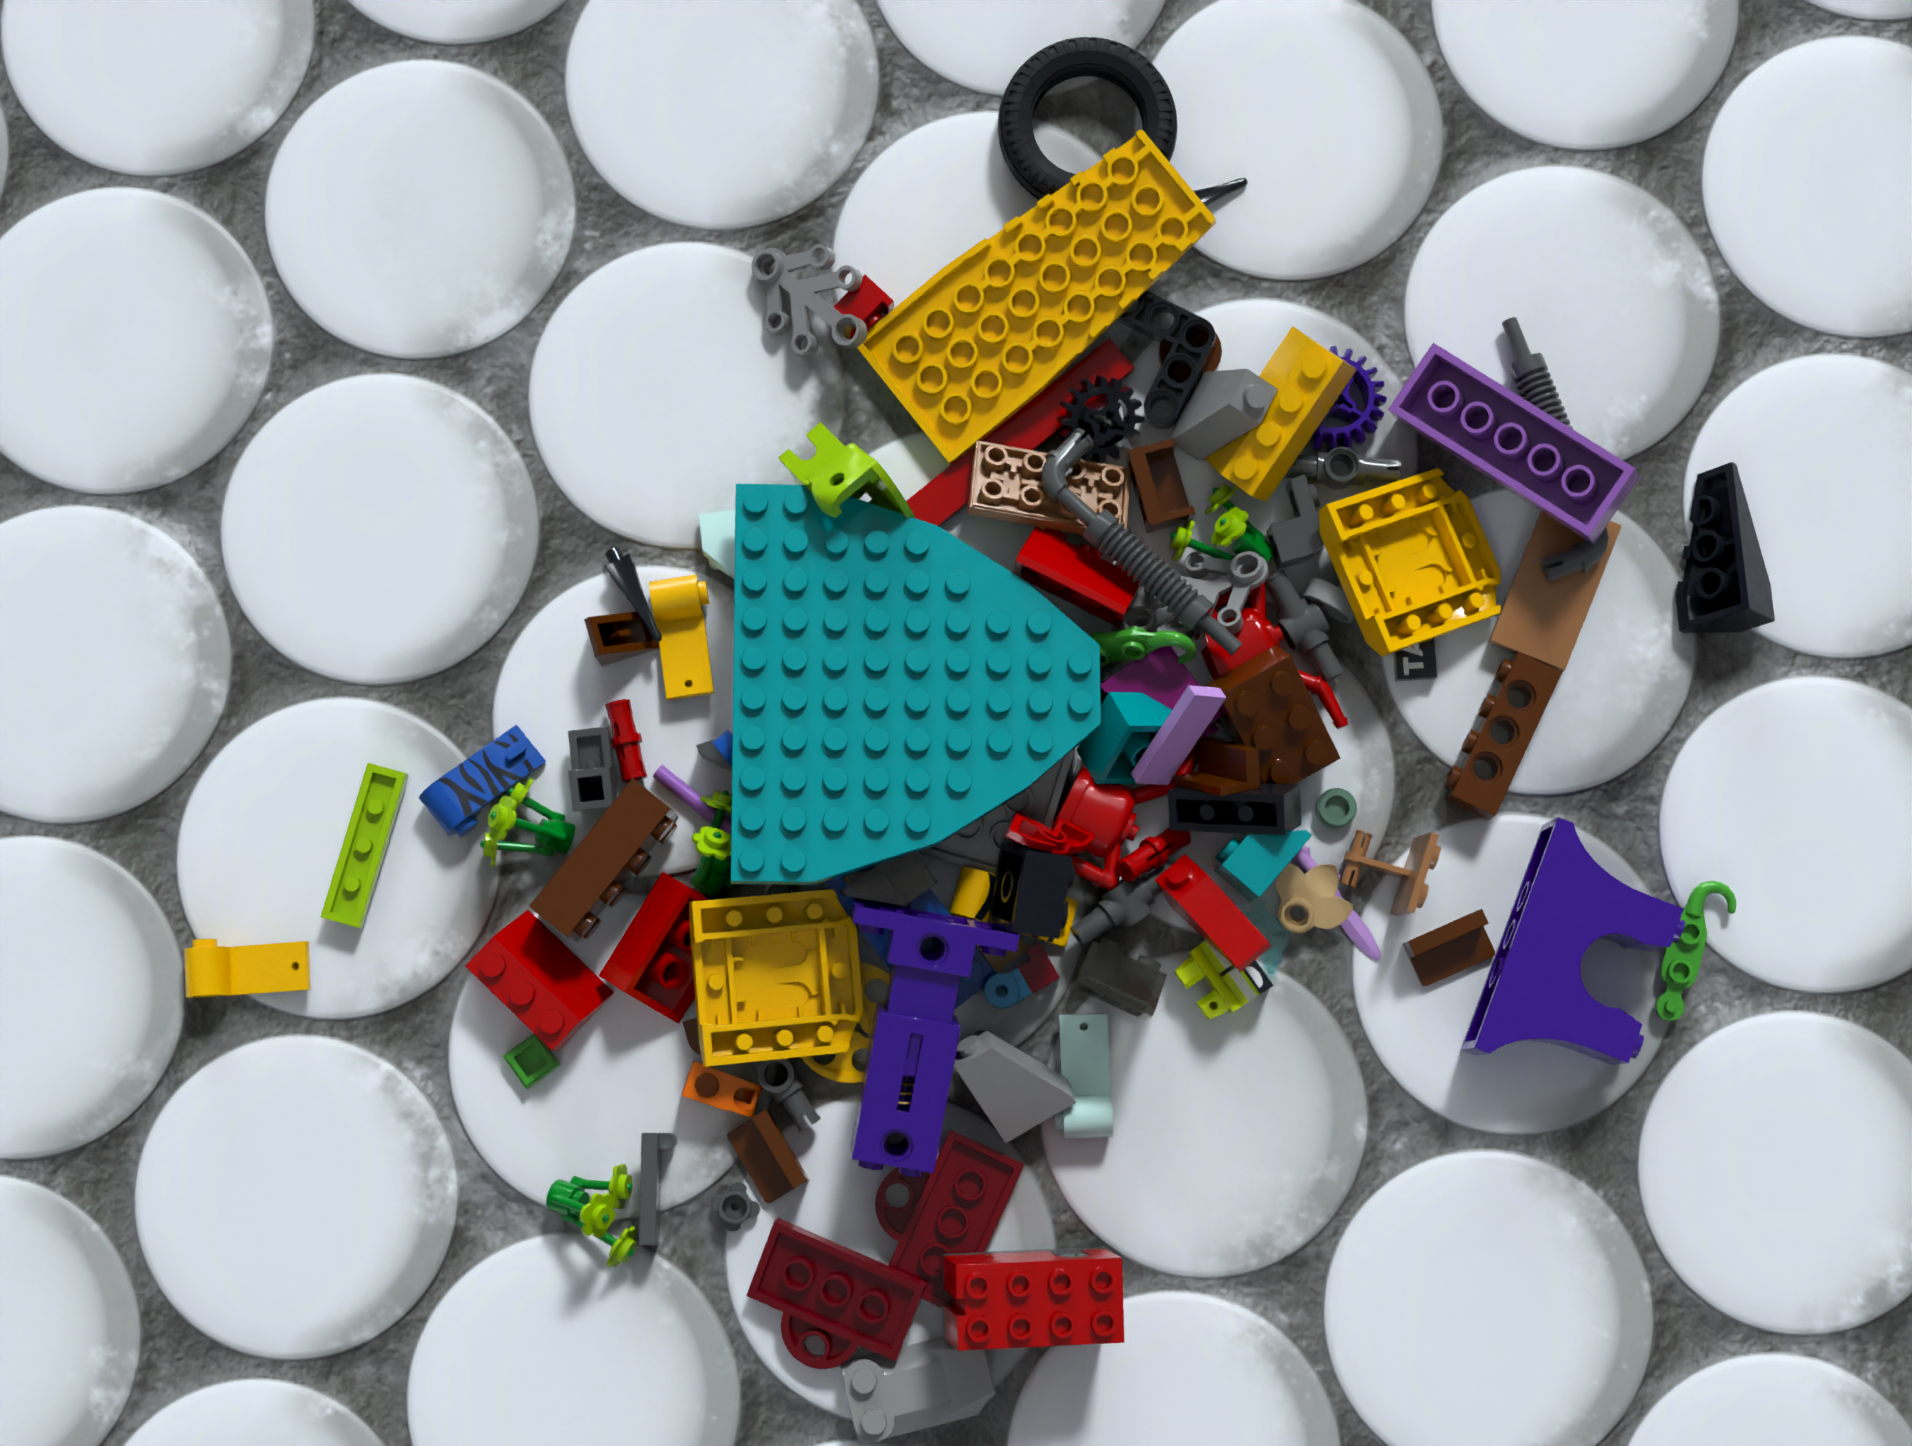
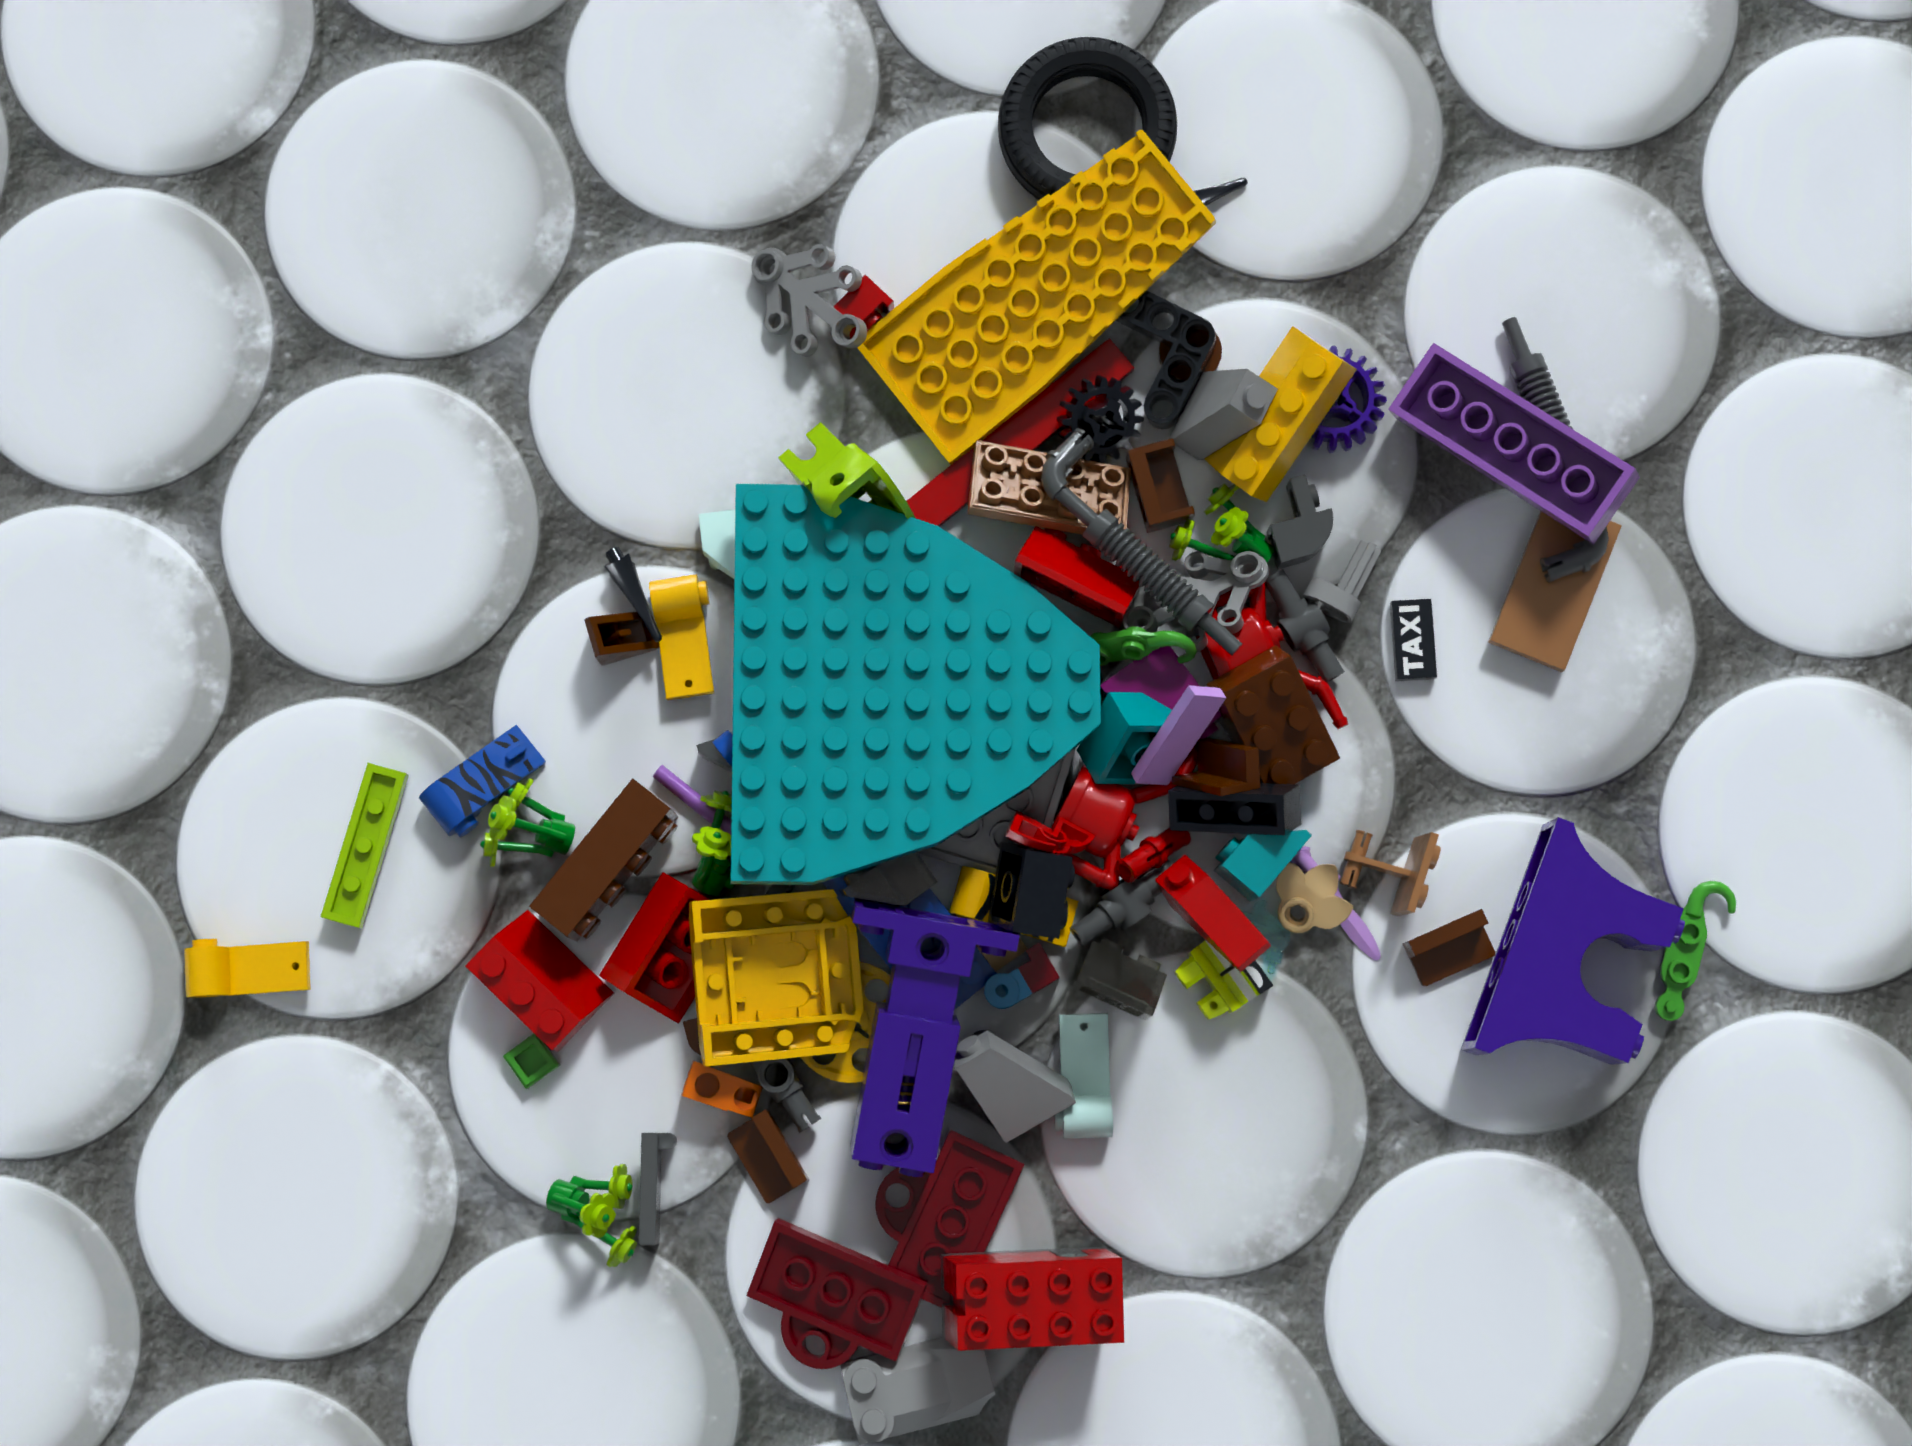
(593, 772): dark grey brick -> none
(626, 740): red pin -> none
(724, 1203): dark grey plate -> none
(1336, 808): sand green tile -> none
(1360, 468): dark grey pin -> none
(1411, 561): yellow wedge -> none
(1537, 685): reddish brown brick -> none
(1724, 569): black wedge -> none

